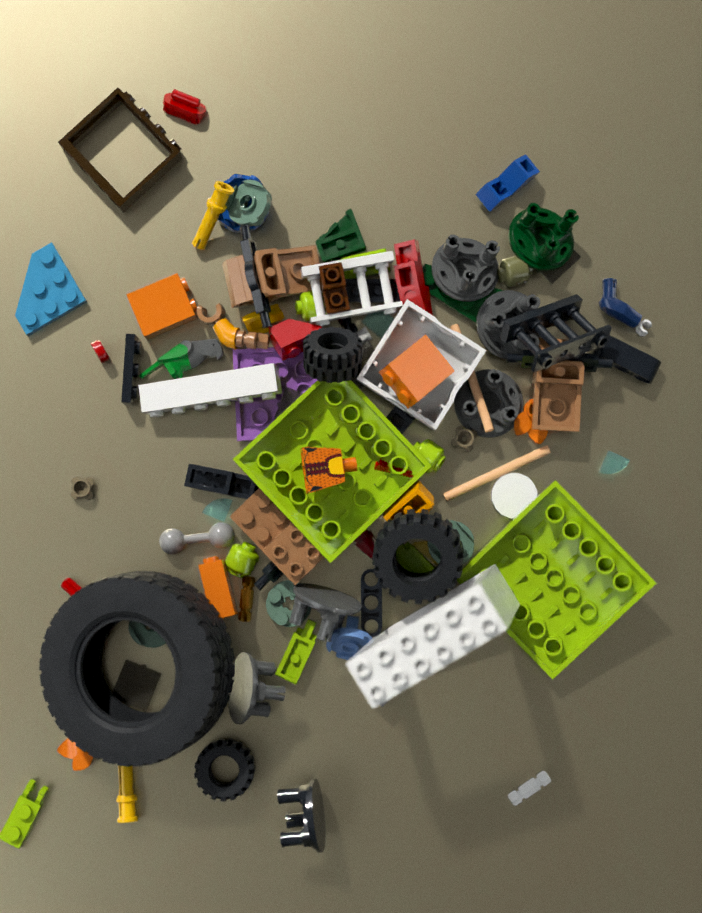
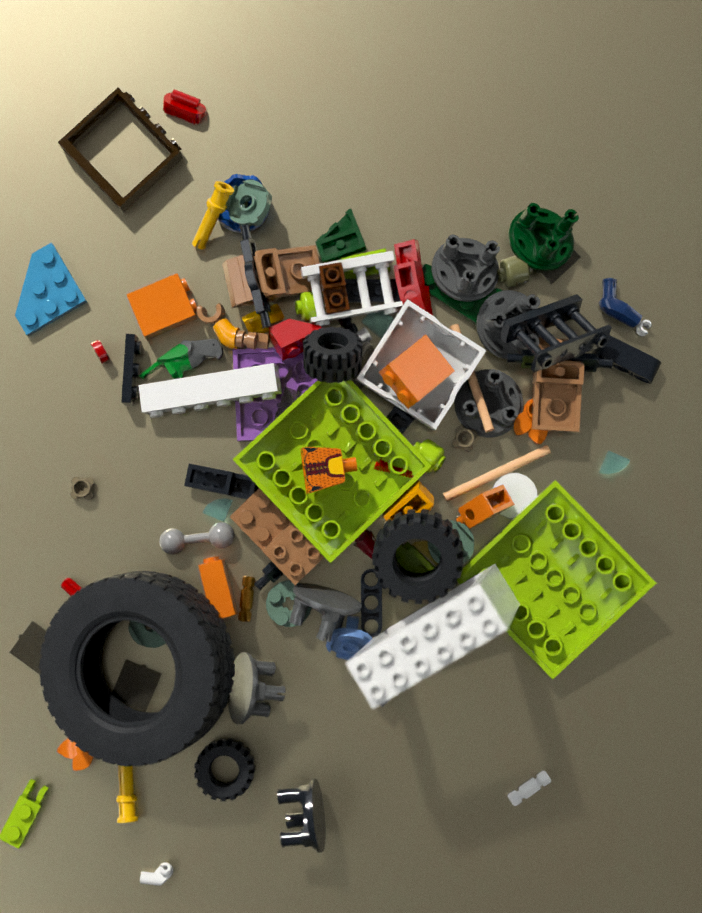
(29, 646): none -> clear smoke piece
(159, 877): none -> white arm
(242, 559): lime head -> none
(297, 653): lime hinge -> none
(479, 509): none -> orange torso
(508, 183): blue brick -> none

